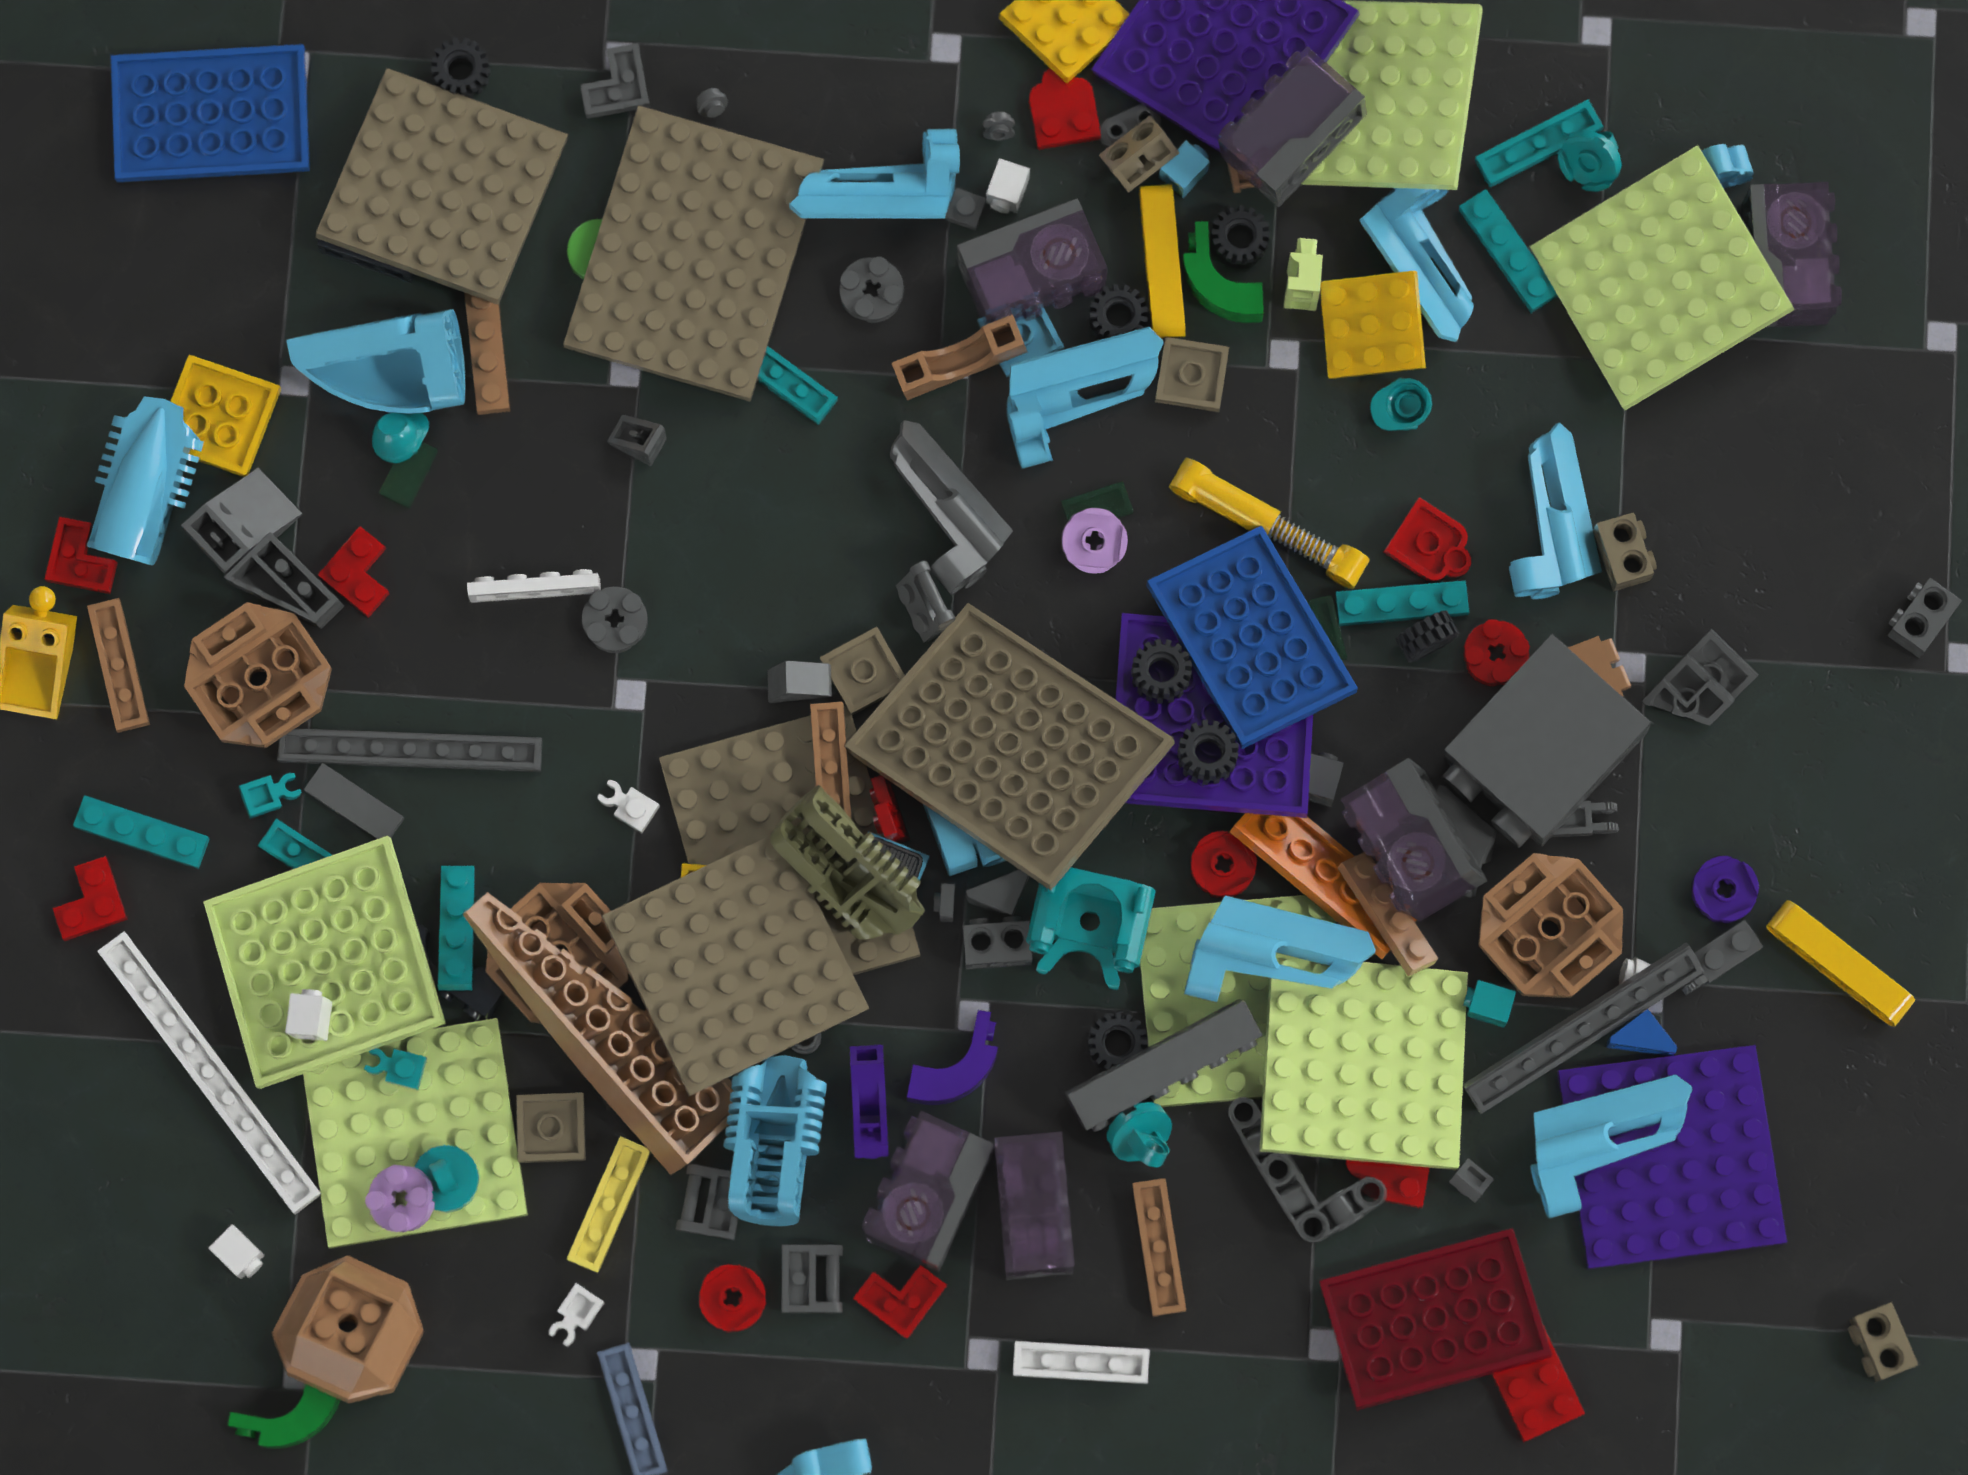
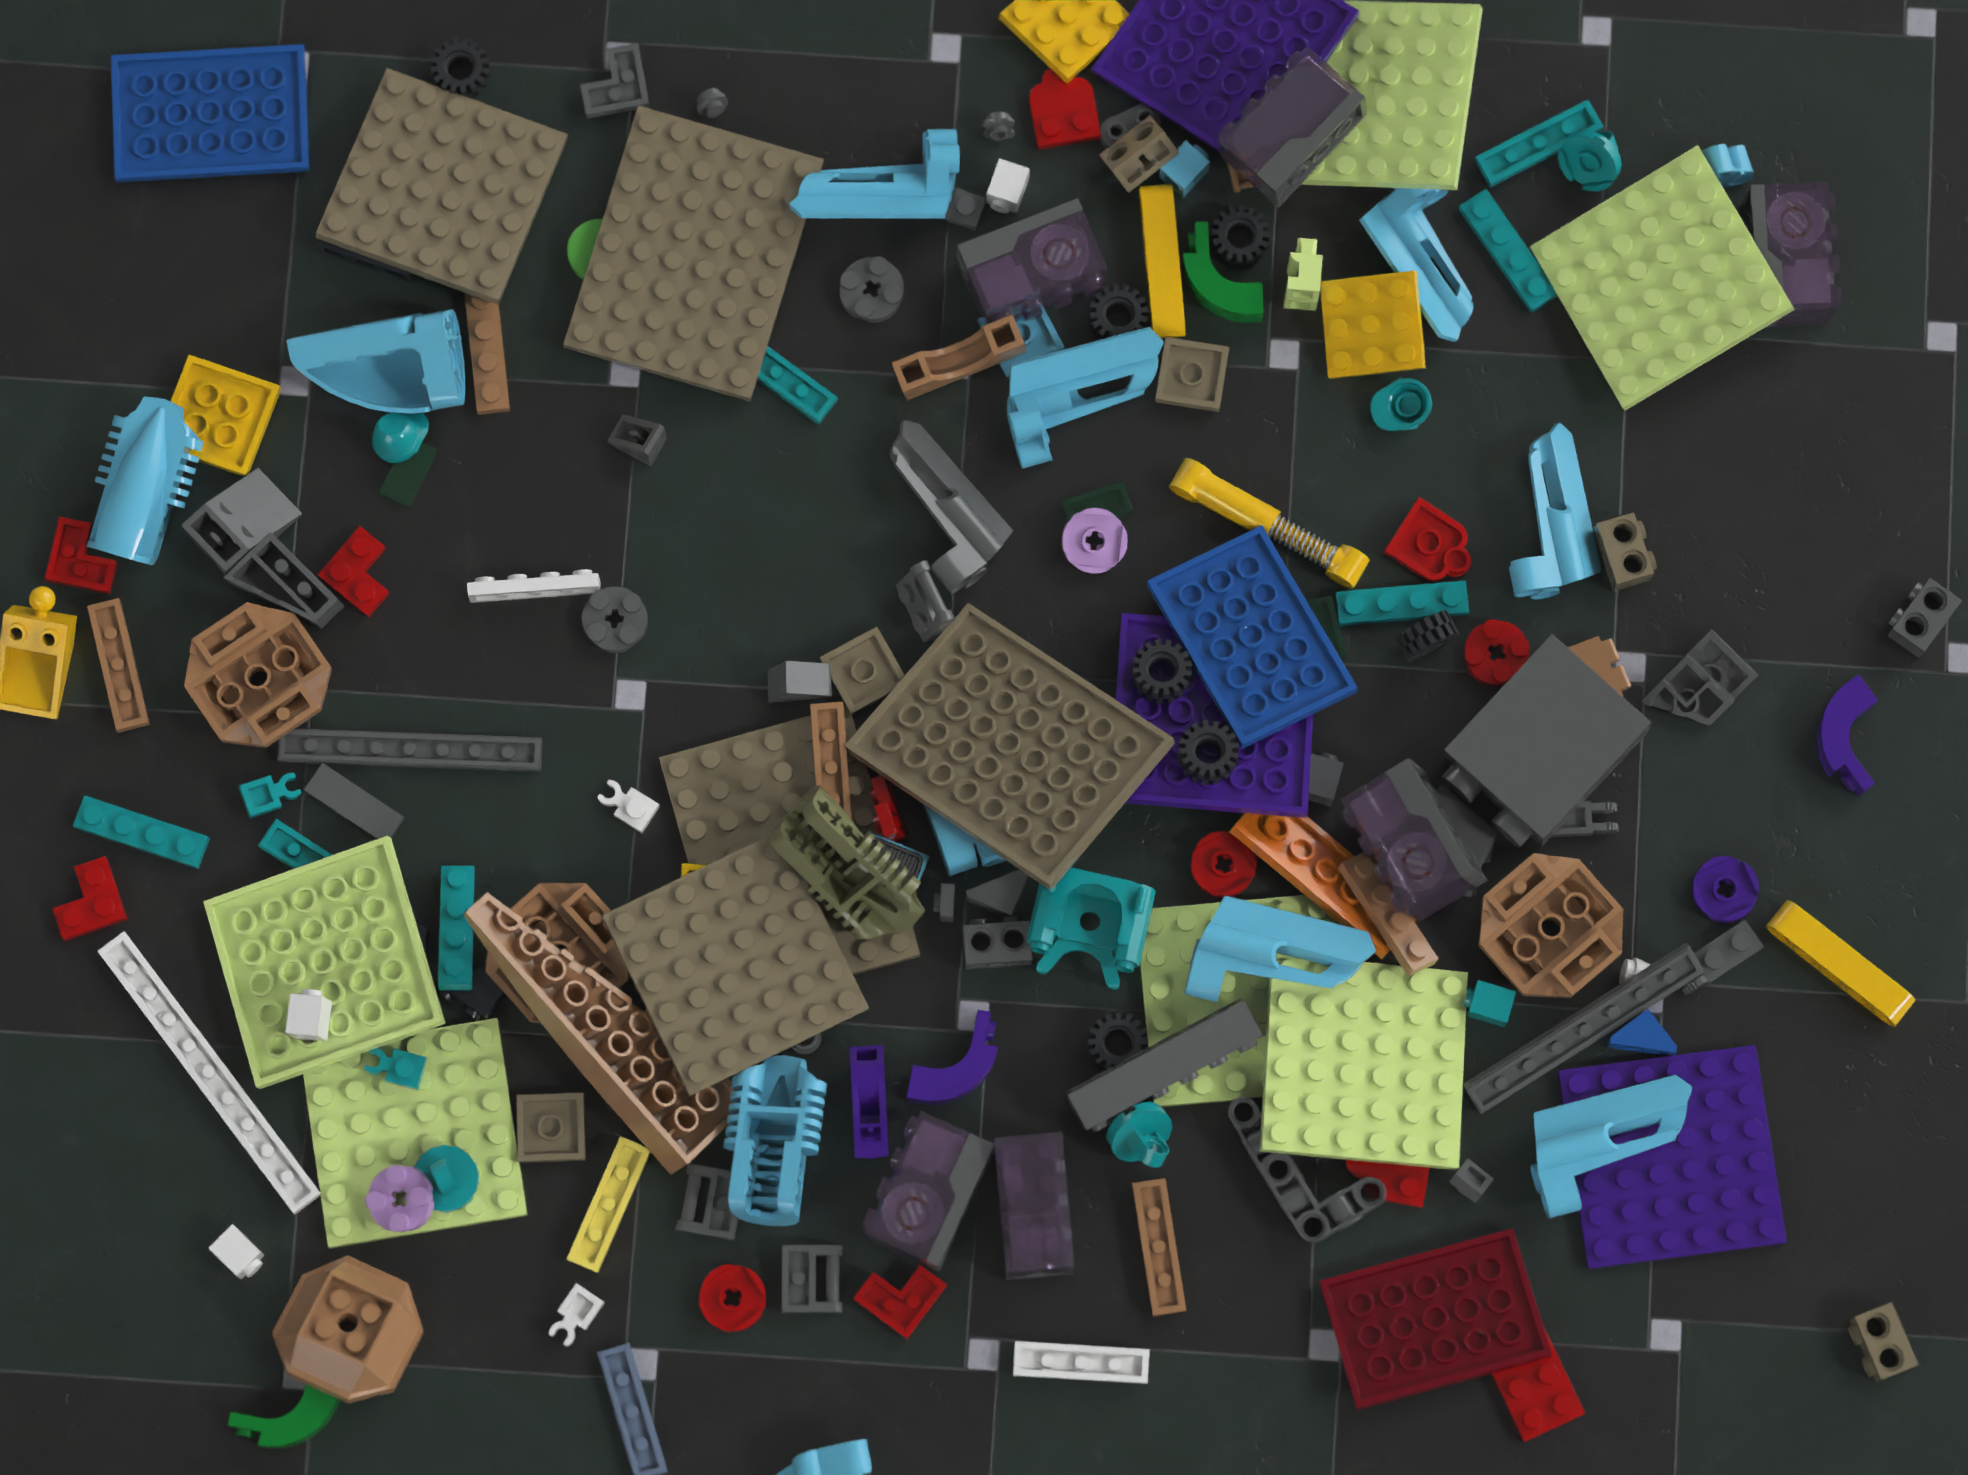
(1833, 734): none -> dark purple arch

